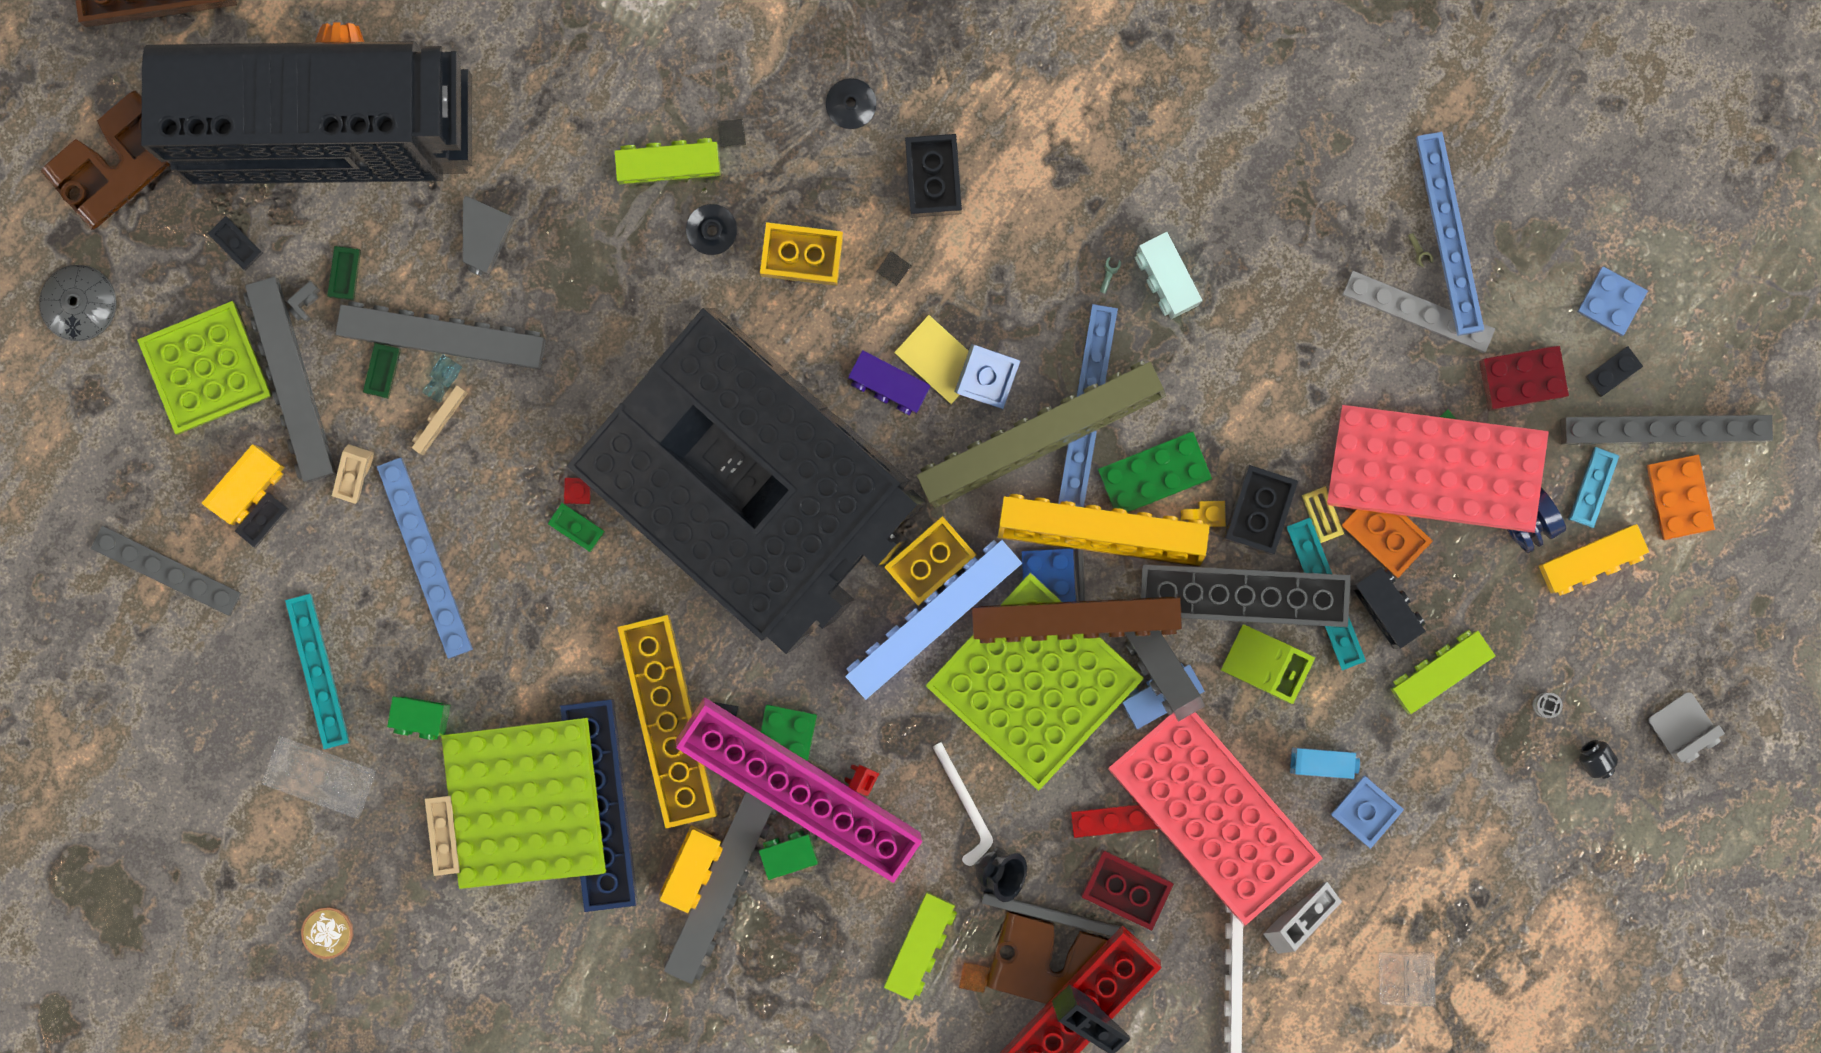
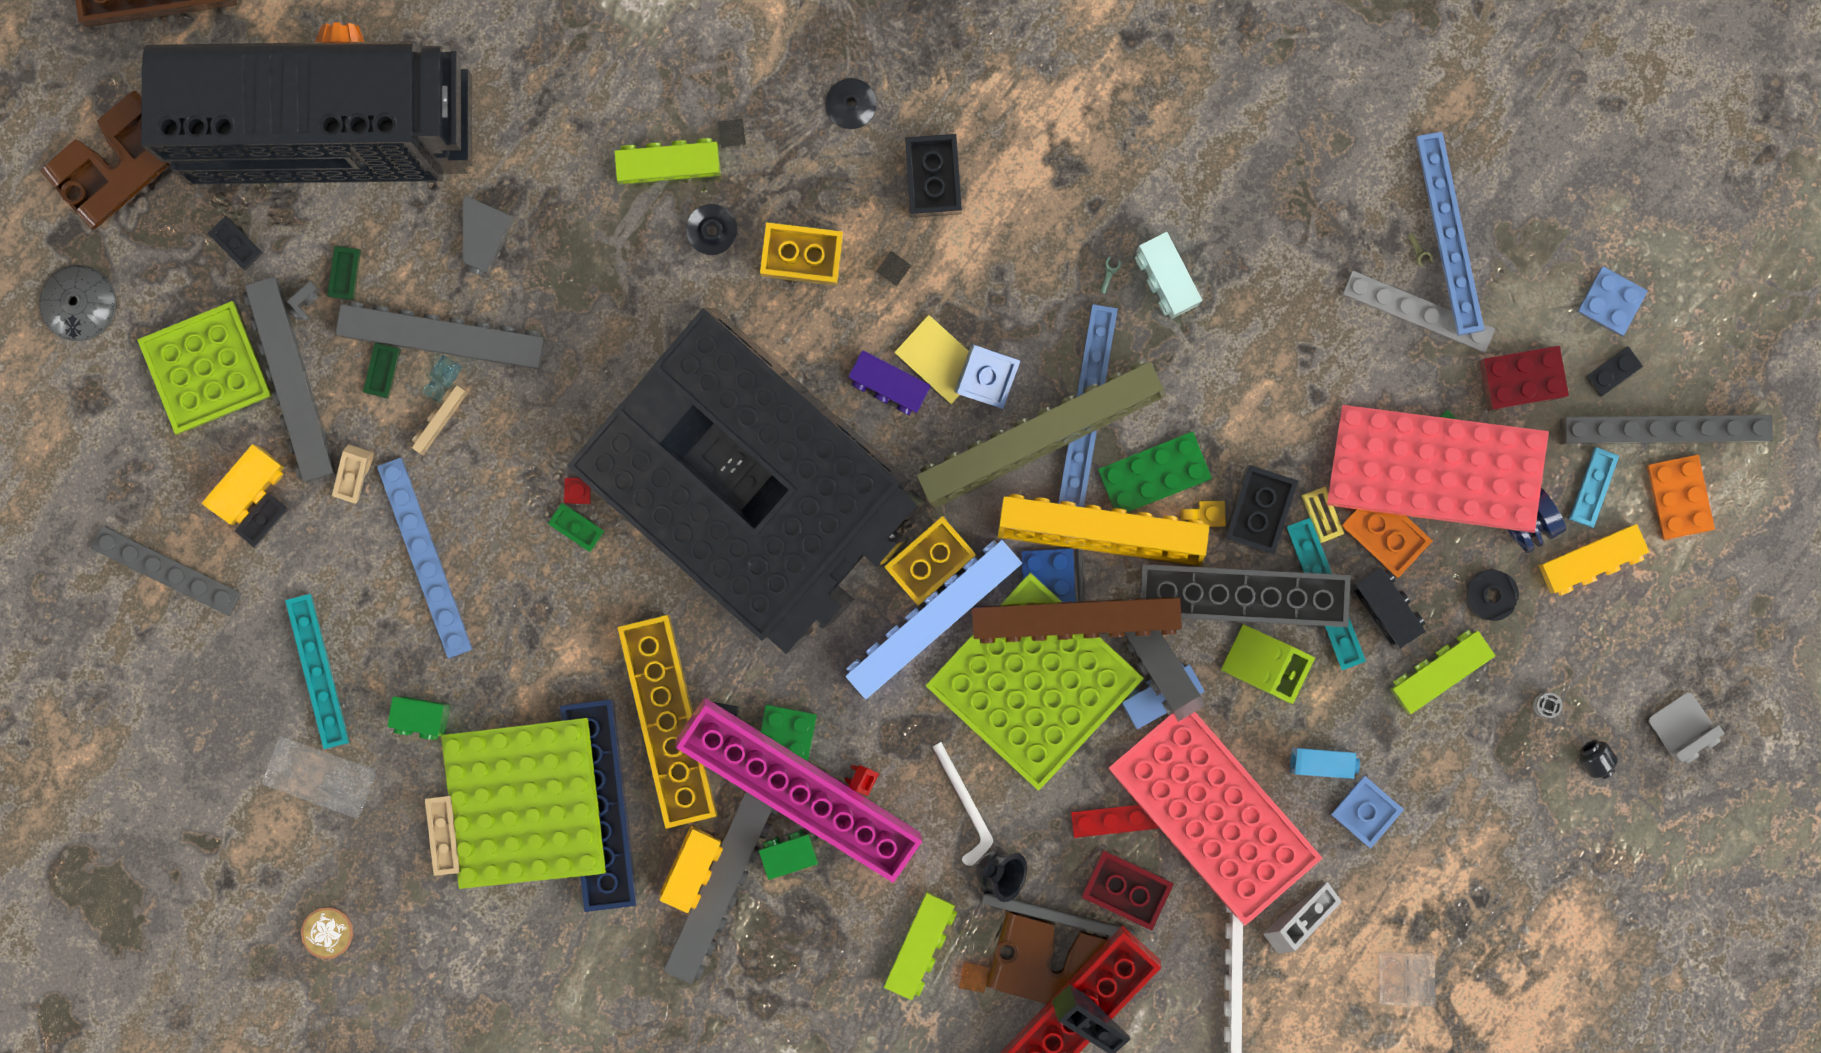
(1506, 600): none -> black plate

